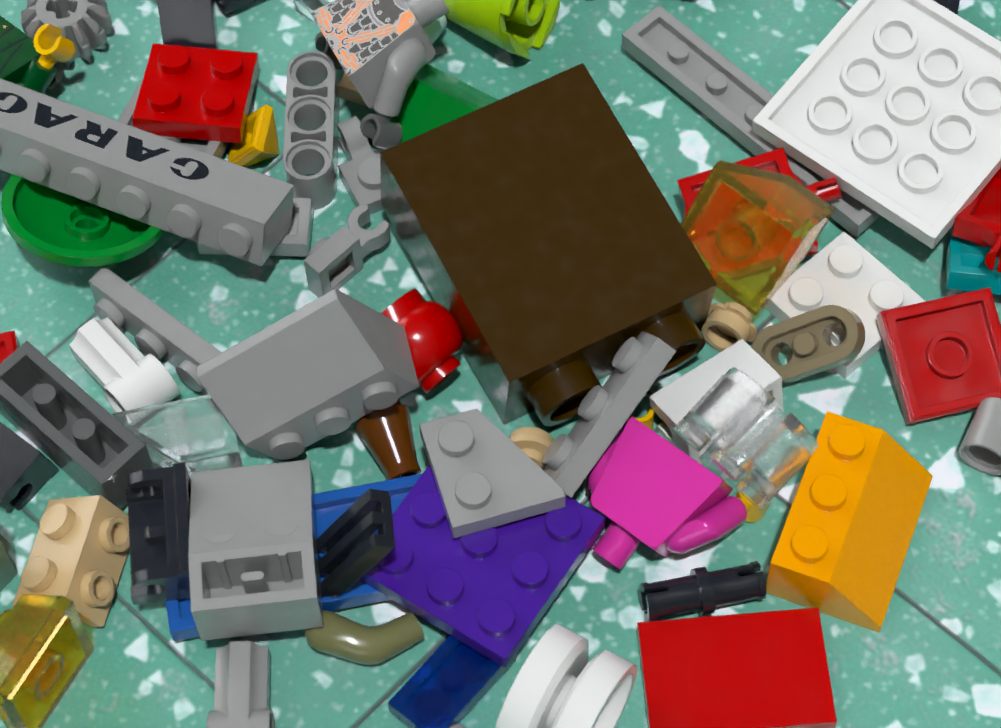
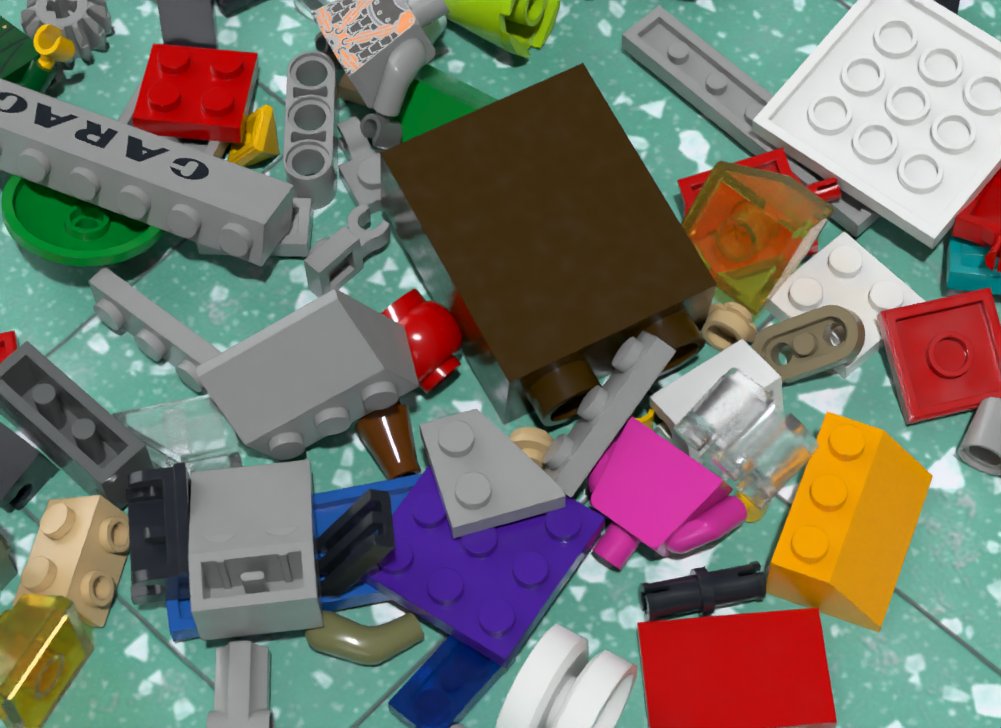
(120, 368): white piece -> none

